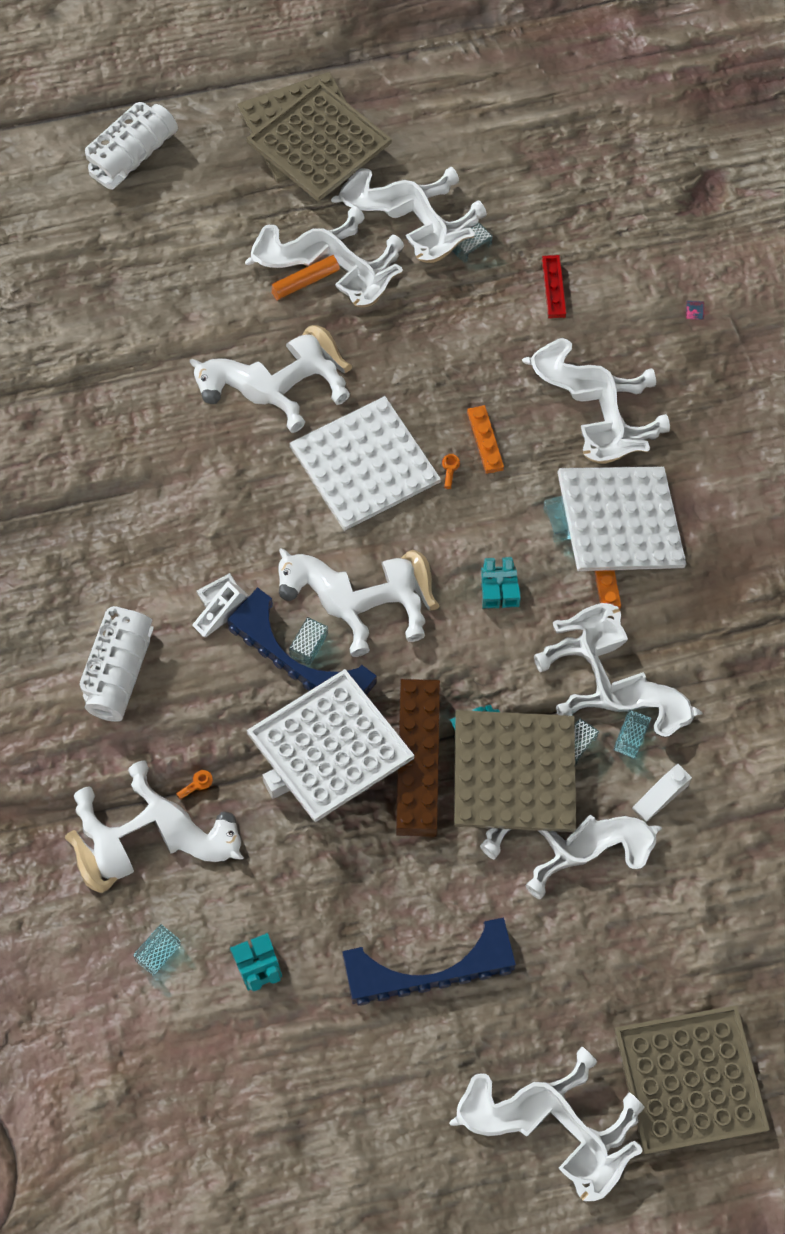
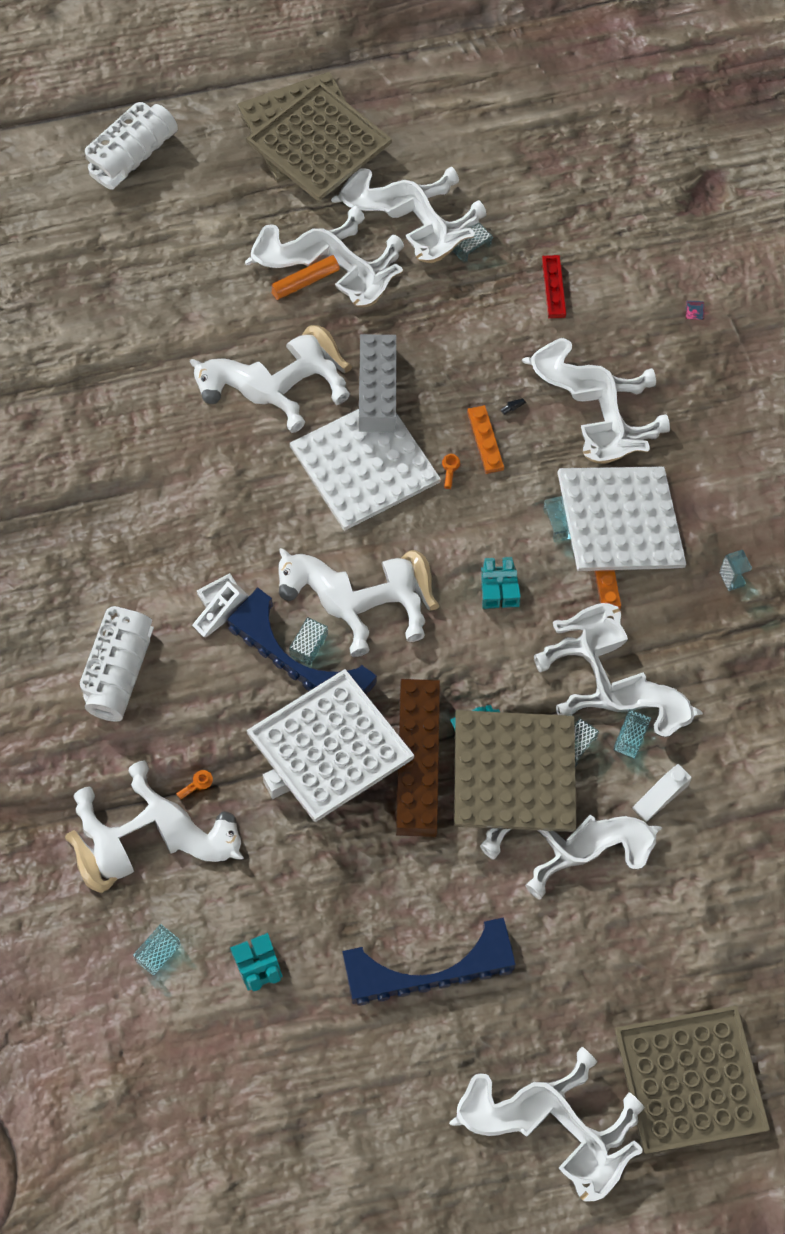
(377, 383): none -> light grey brick
(512, 405): none -> black bar
(732, 569): none -> clear light blue panel

